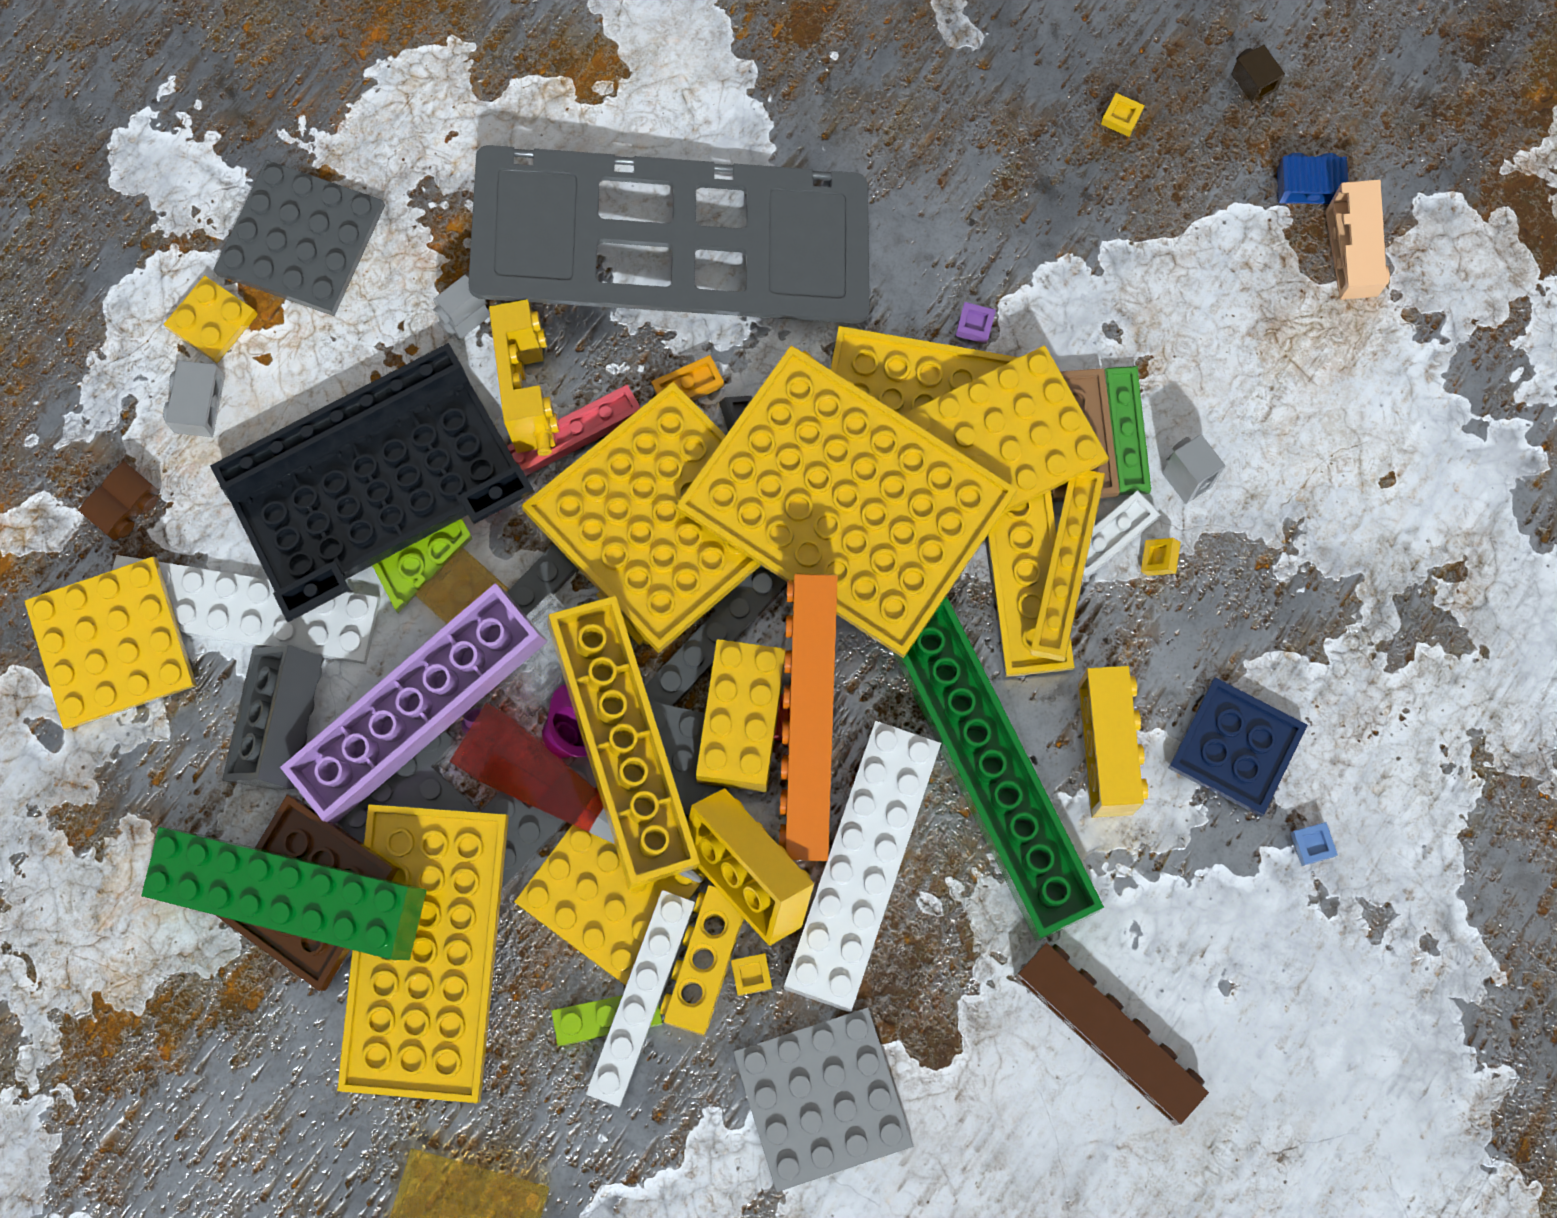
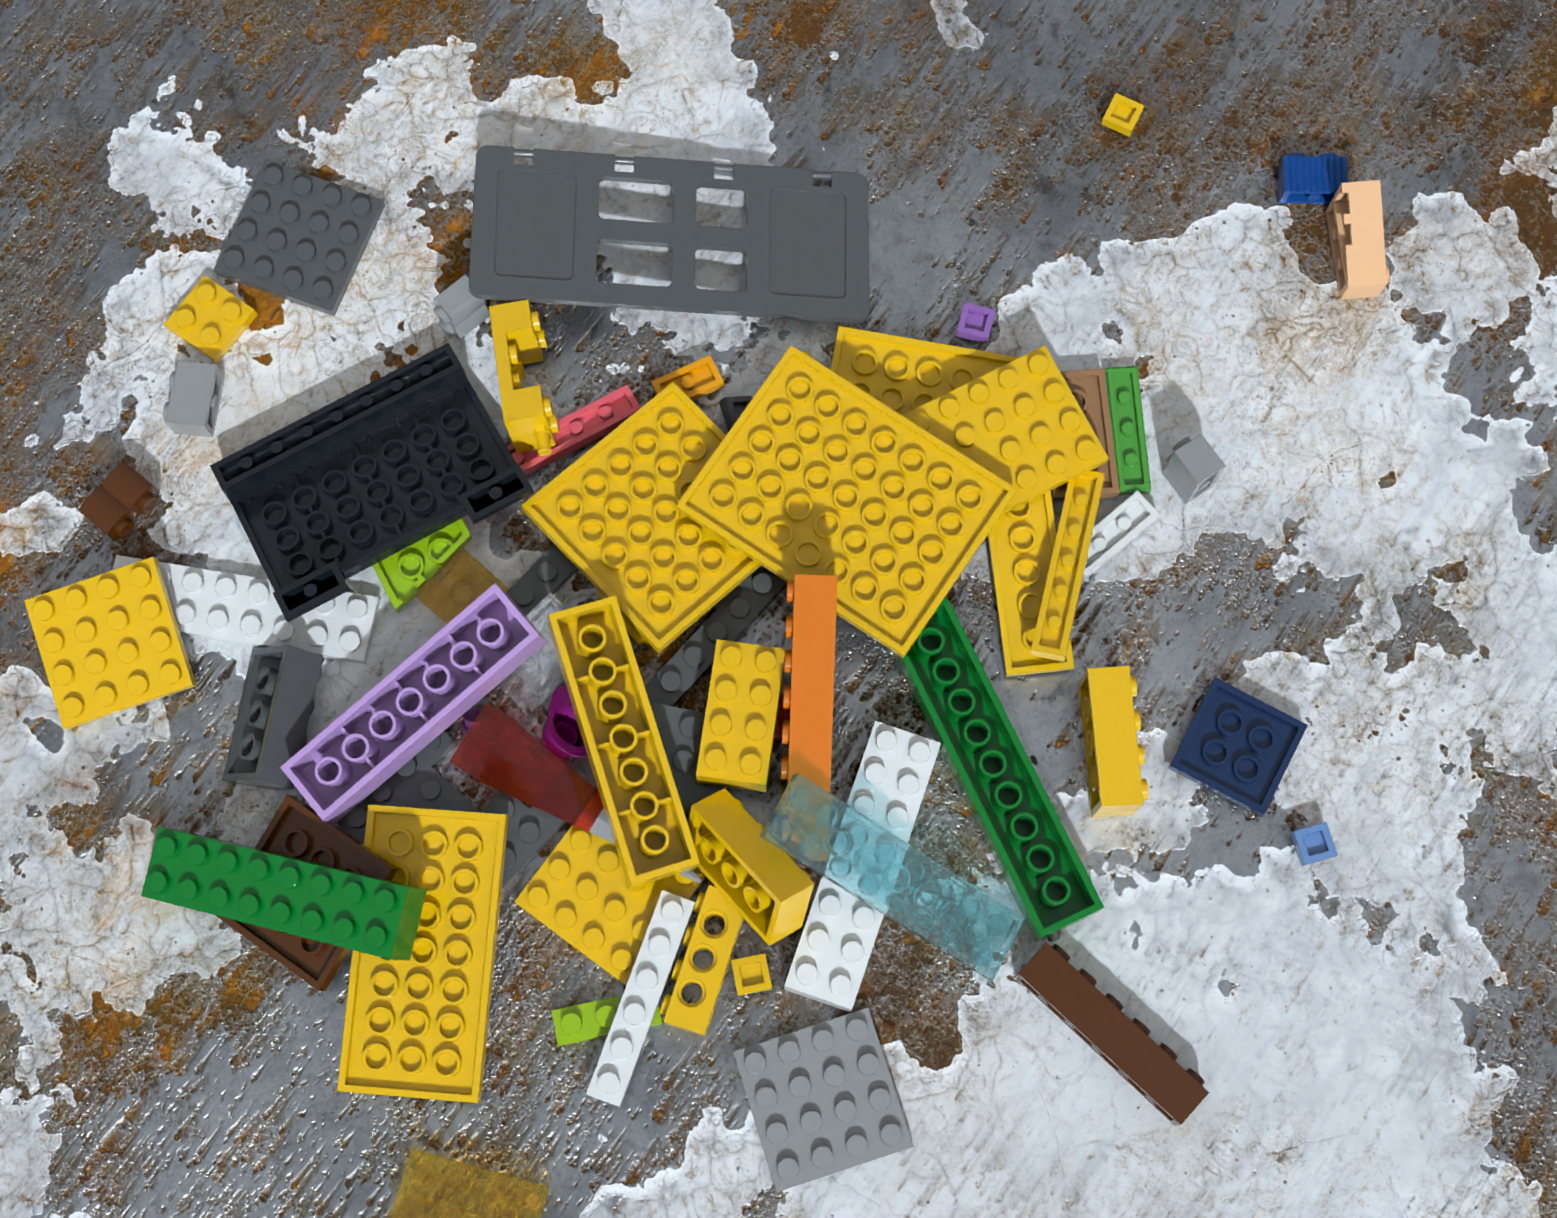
(892, 876): none -> clear light blue plate
(1160, 556): yellow plate -> none
(1257, 73): dark brown brick -> none

